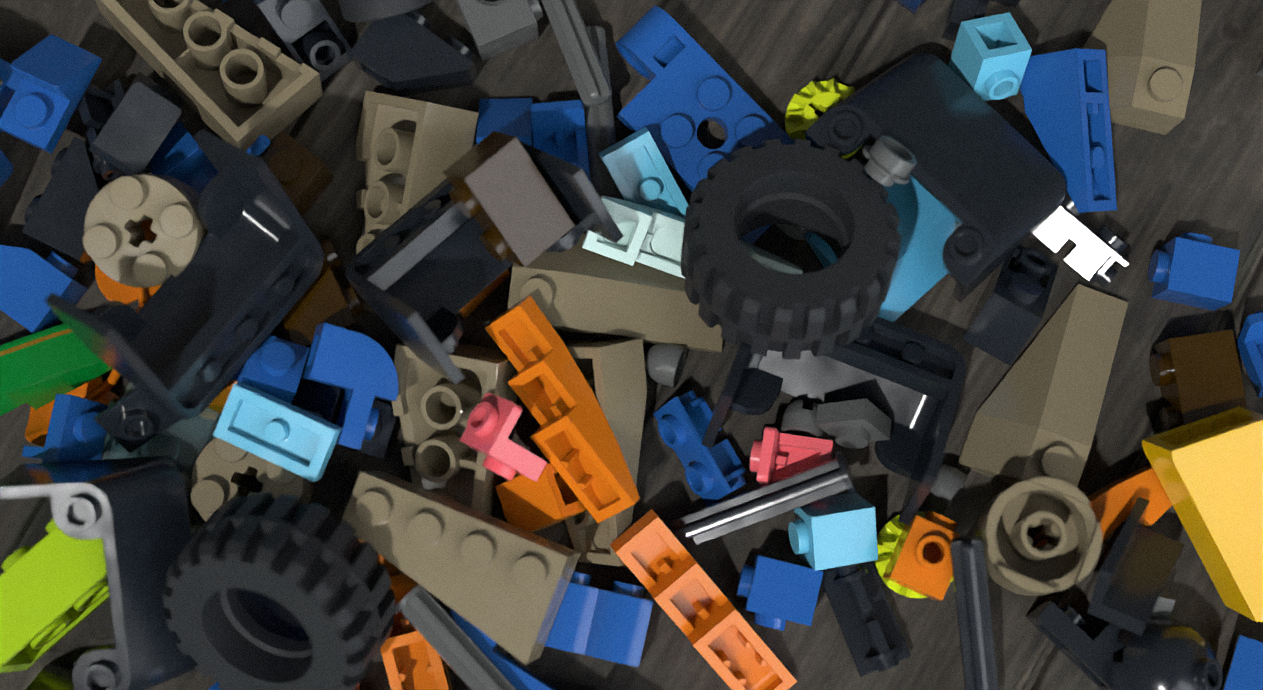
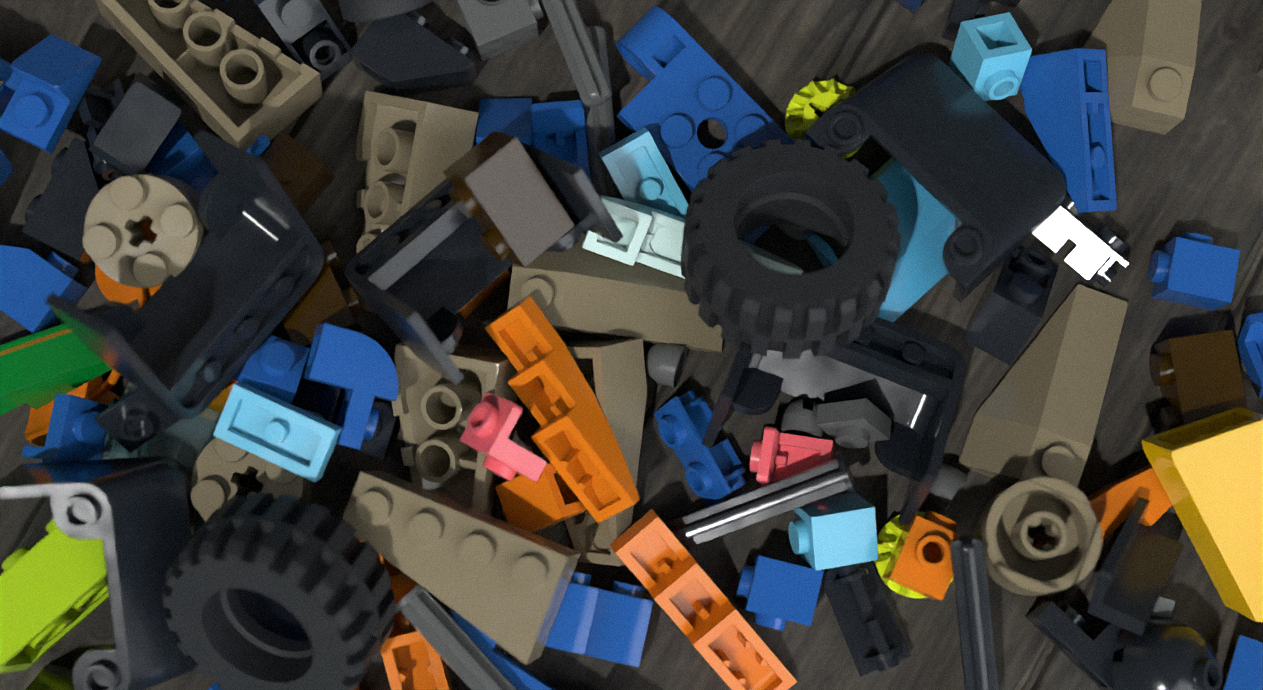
(889, 161): dark grey plate -> none

